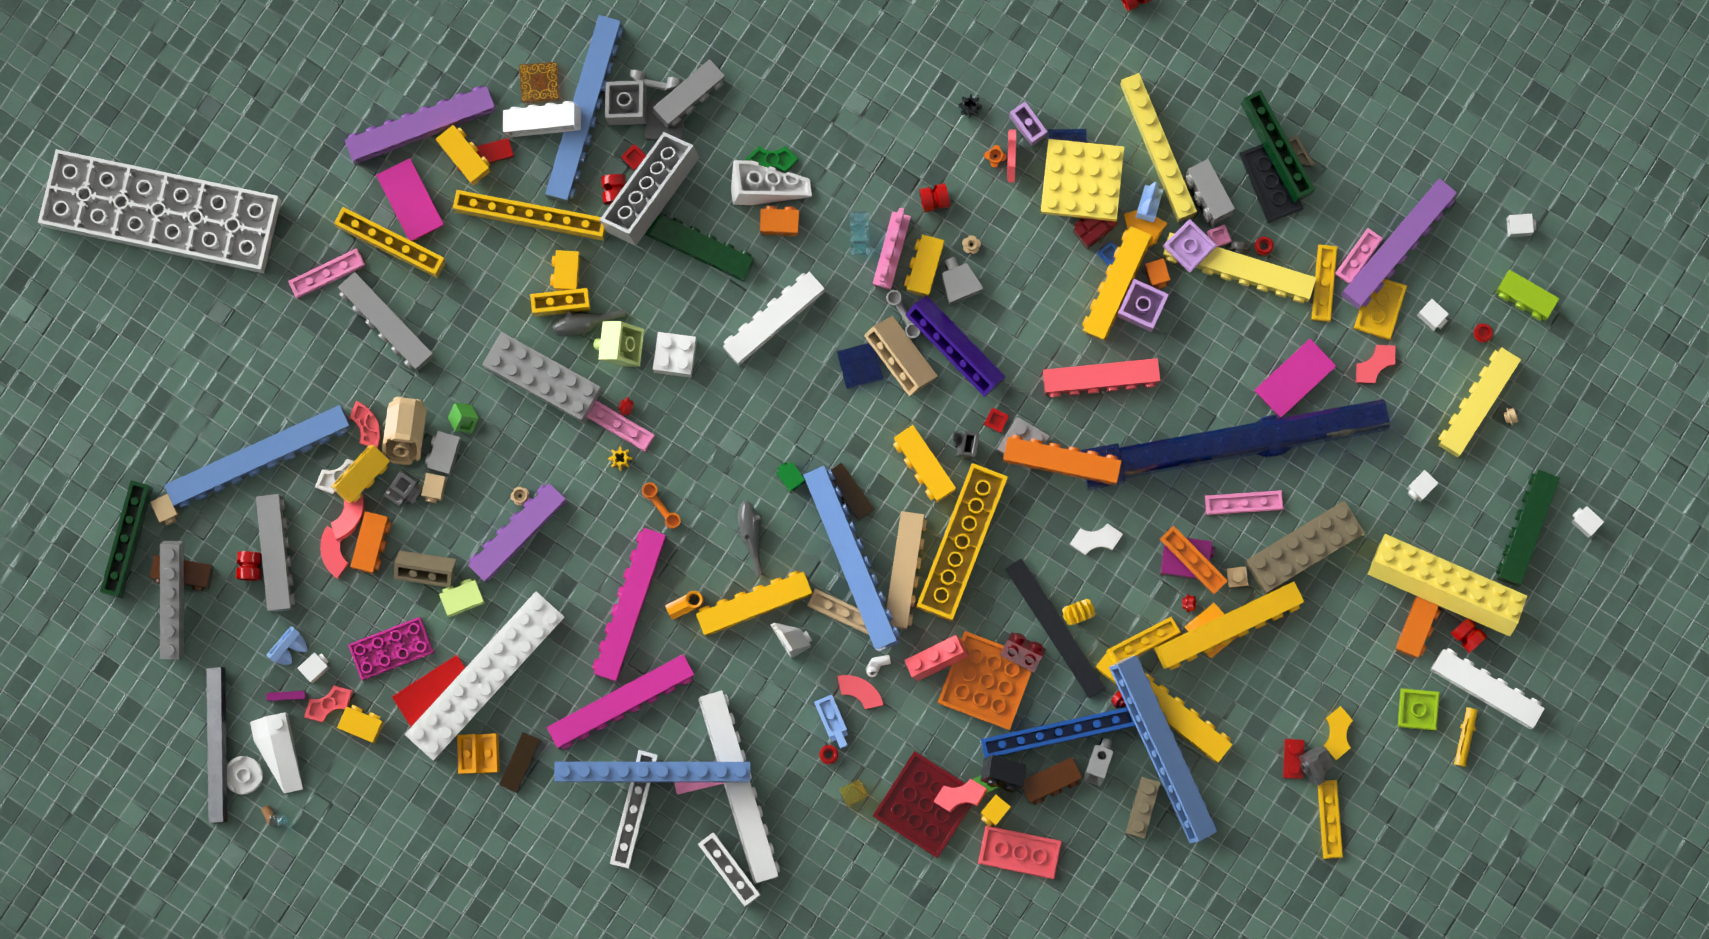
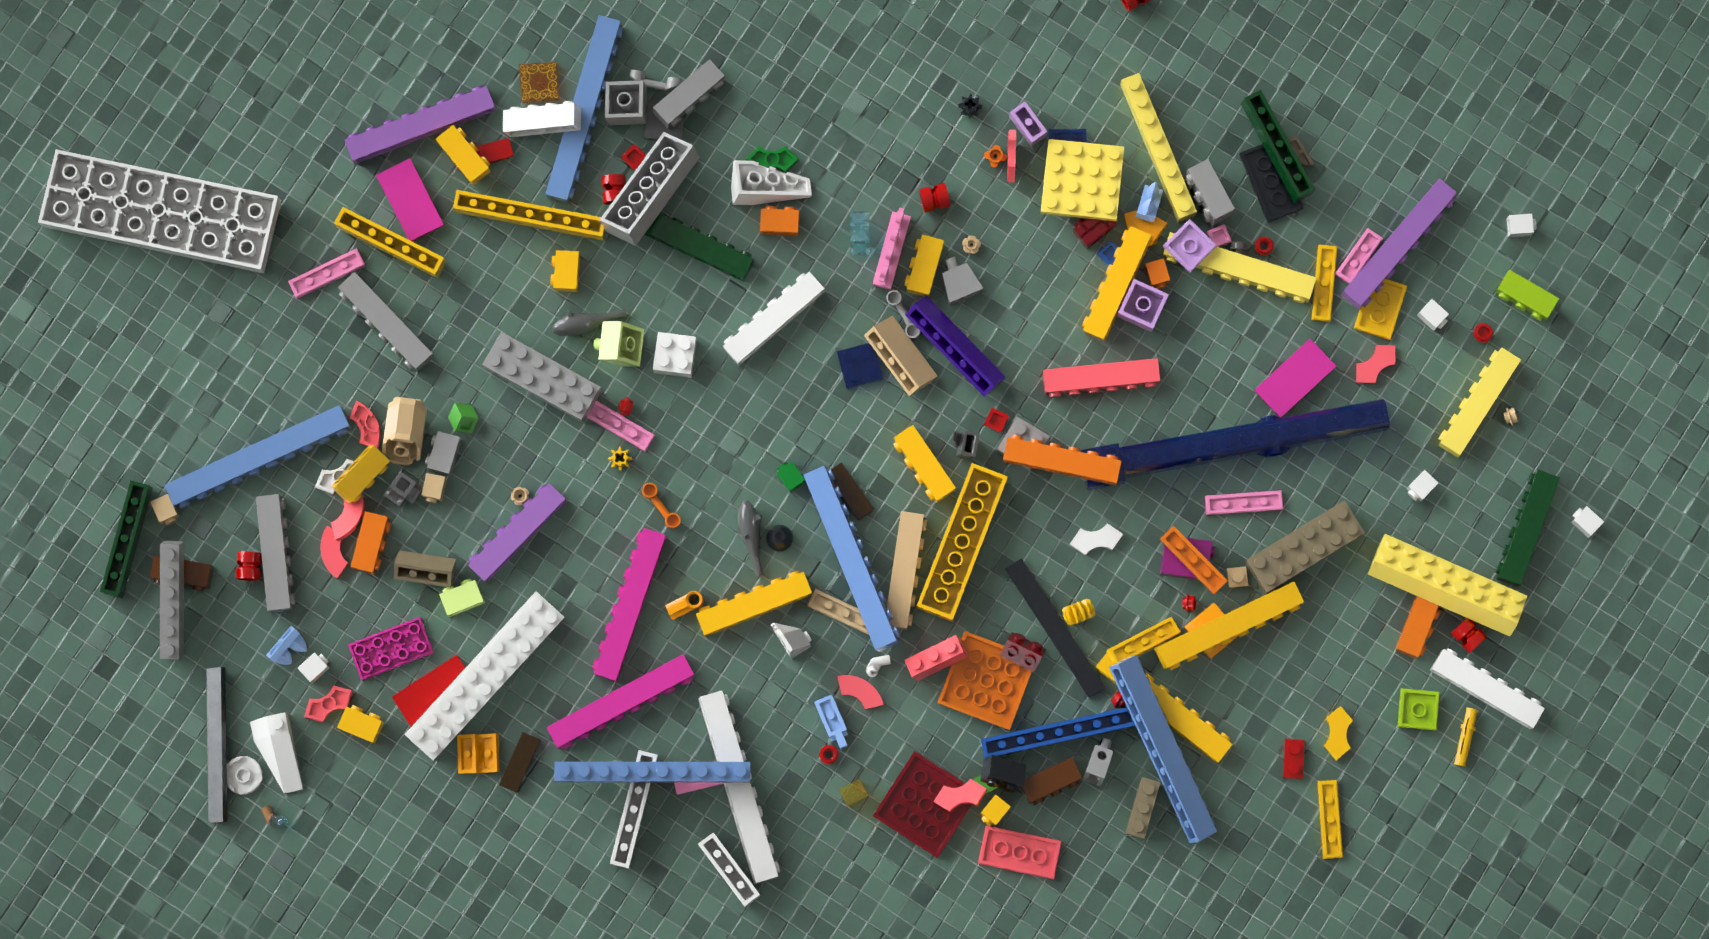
(286, 696): magenta tile -> none
(560, 302): yellow brick -> none
(779, 538): none -> black brick
(1315, 764): flat silver brick -> none

